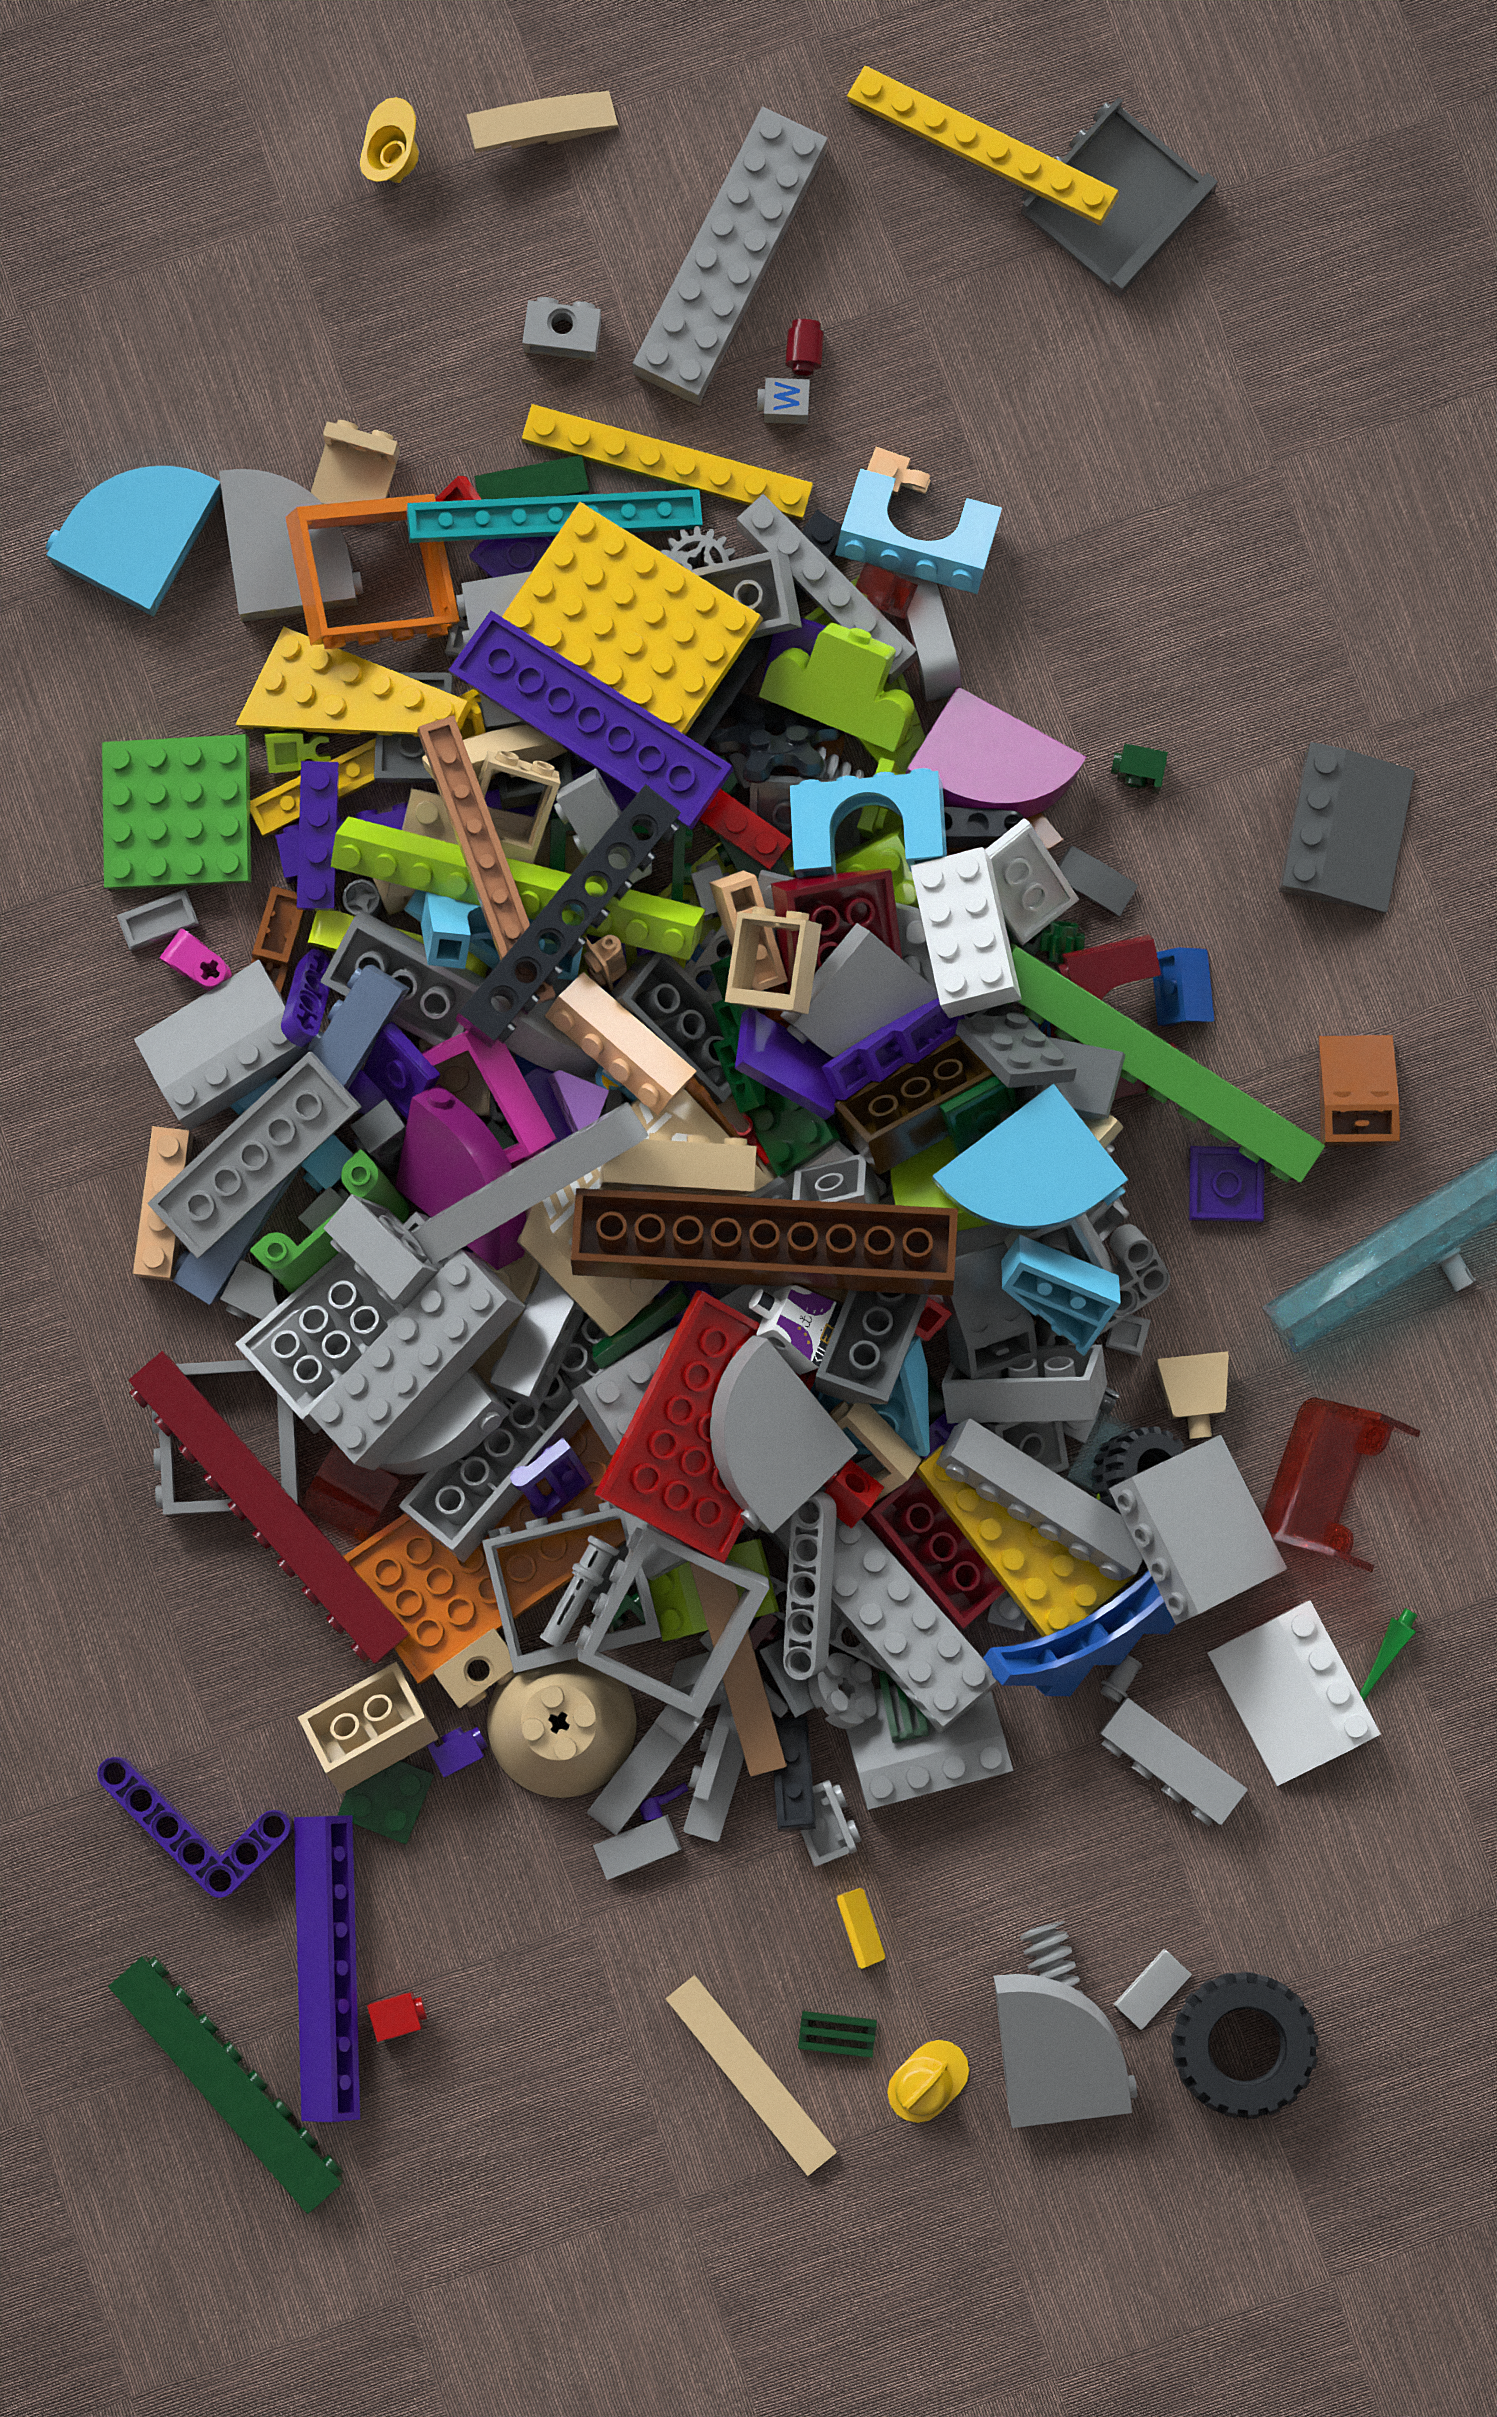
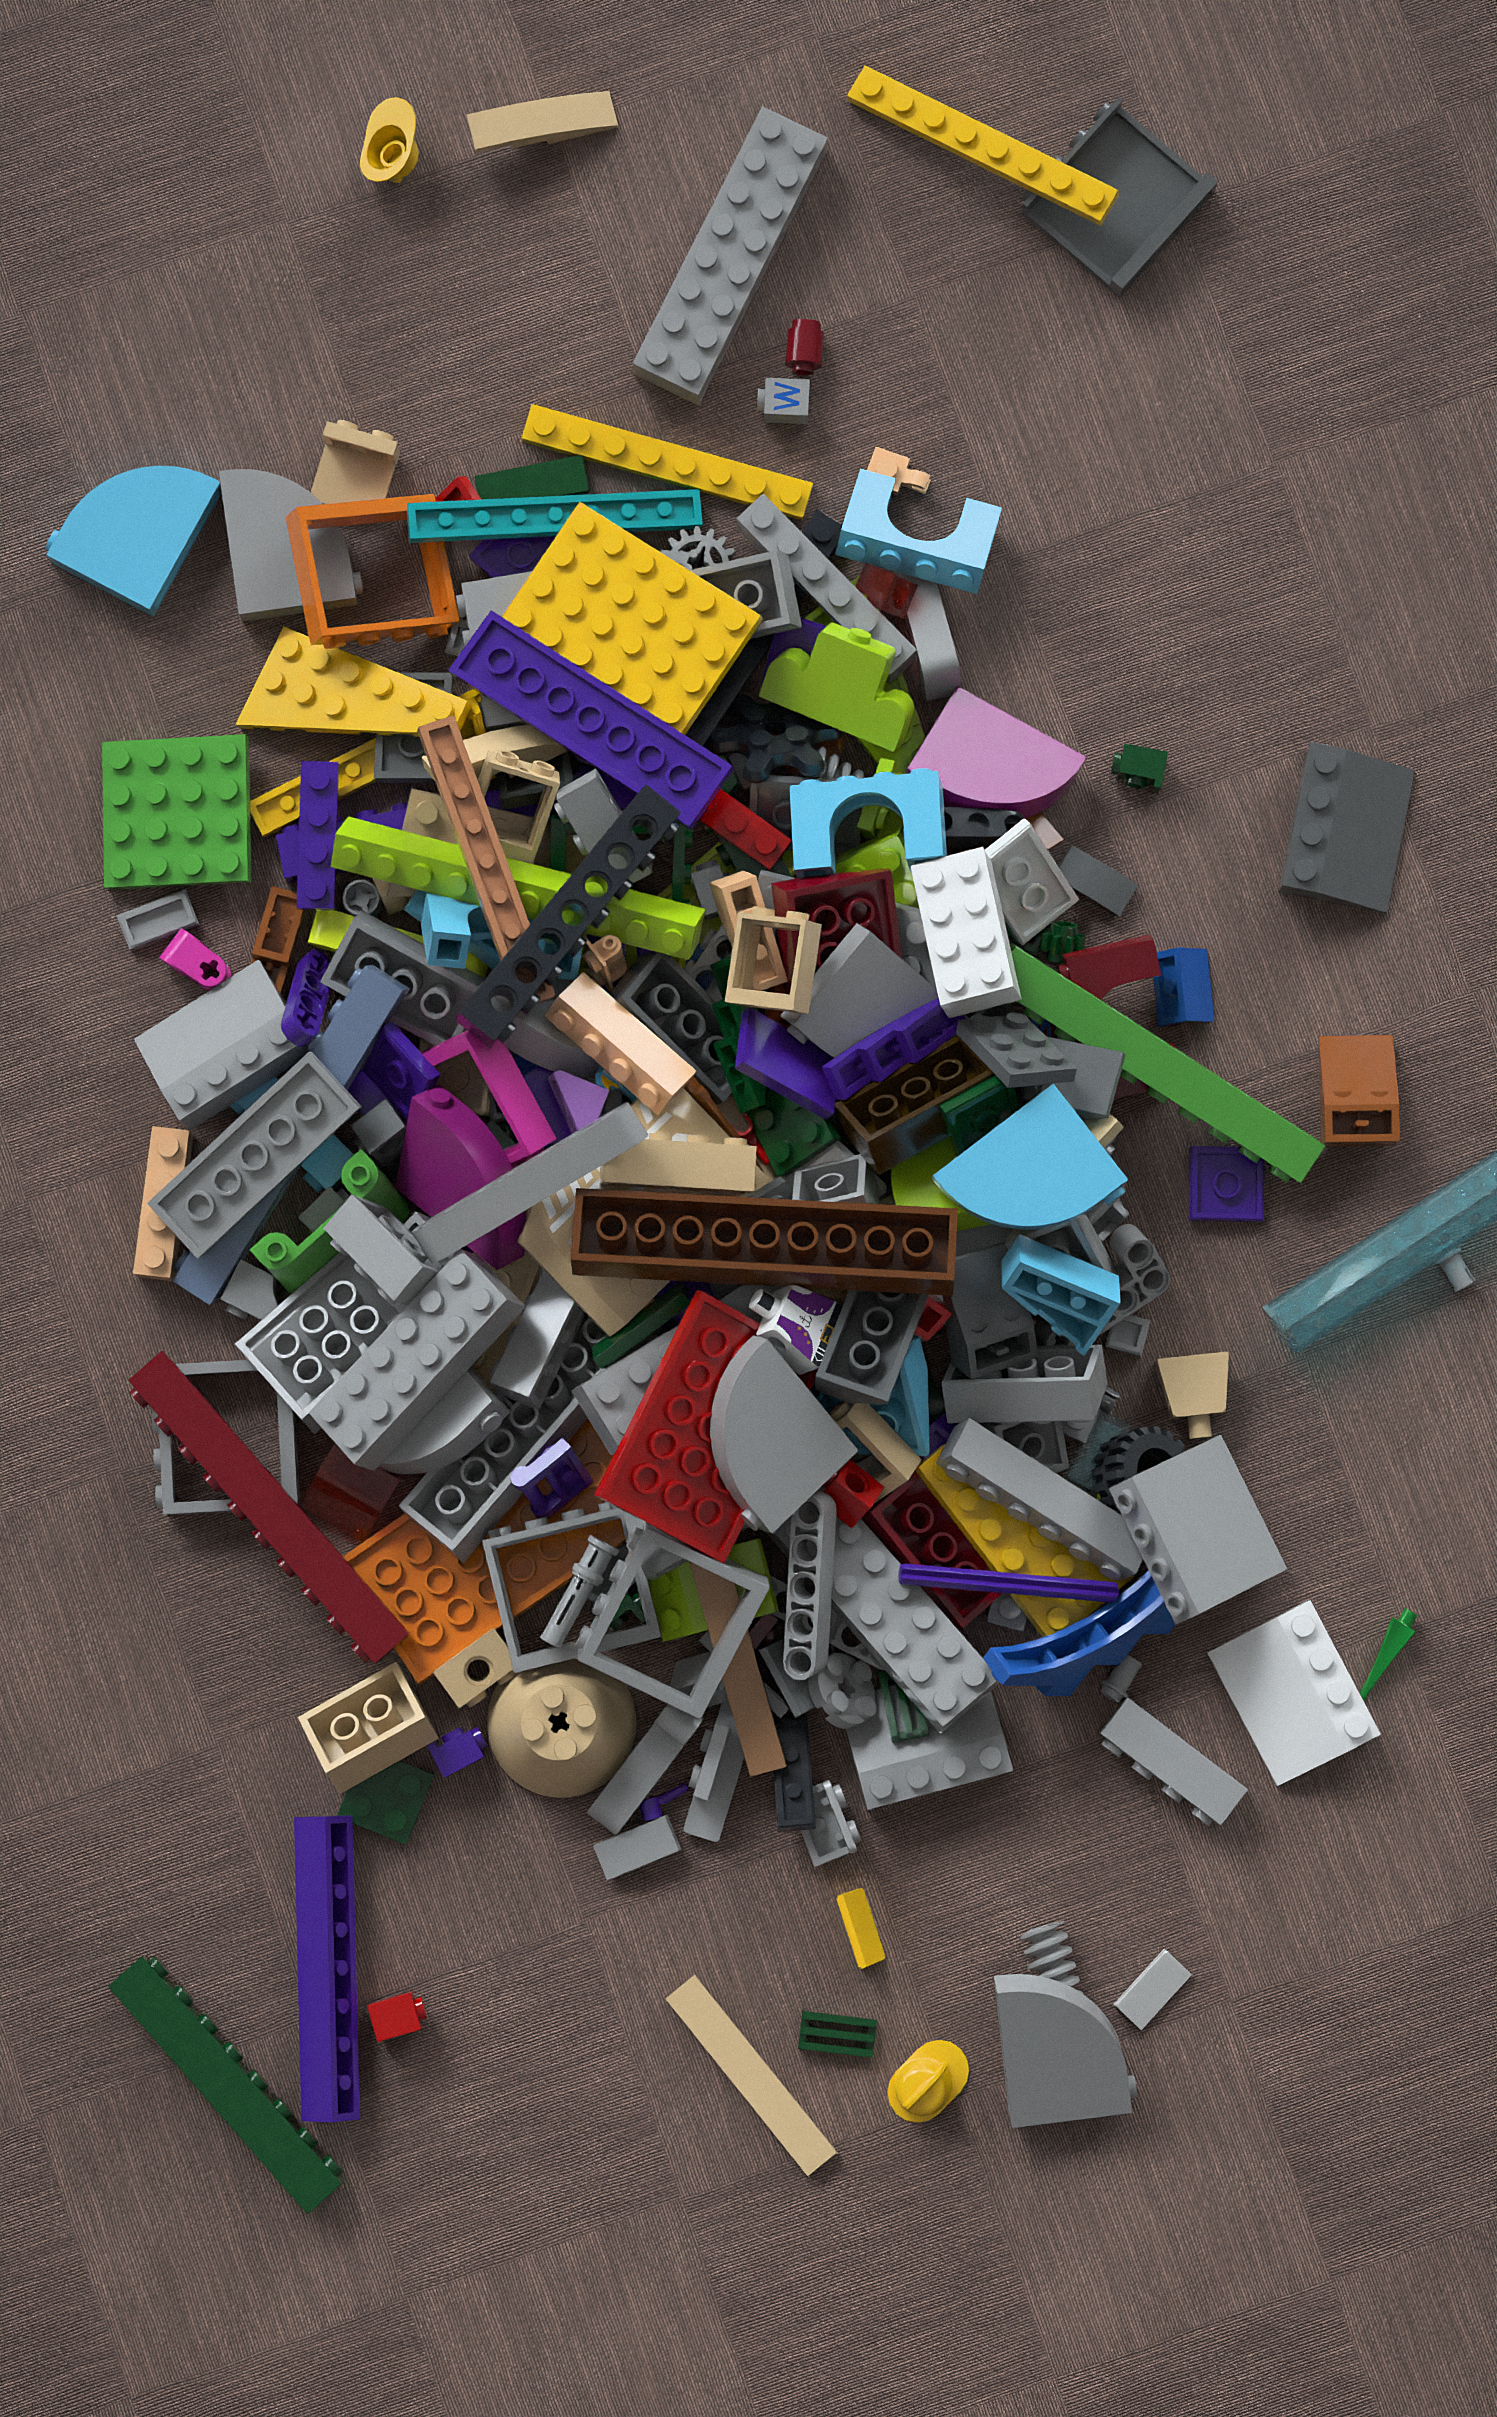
(188, 1833): dark purple beam -> none
(288, 749): lime plate -> none
(578, 343): light grey brick -> none
(1008, 1583): none -> dark purple axle
(1295, 2056): black tyre -> none
(1319, 1473): clear red windscreen -> none

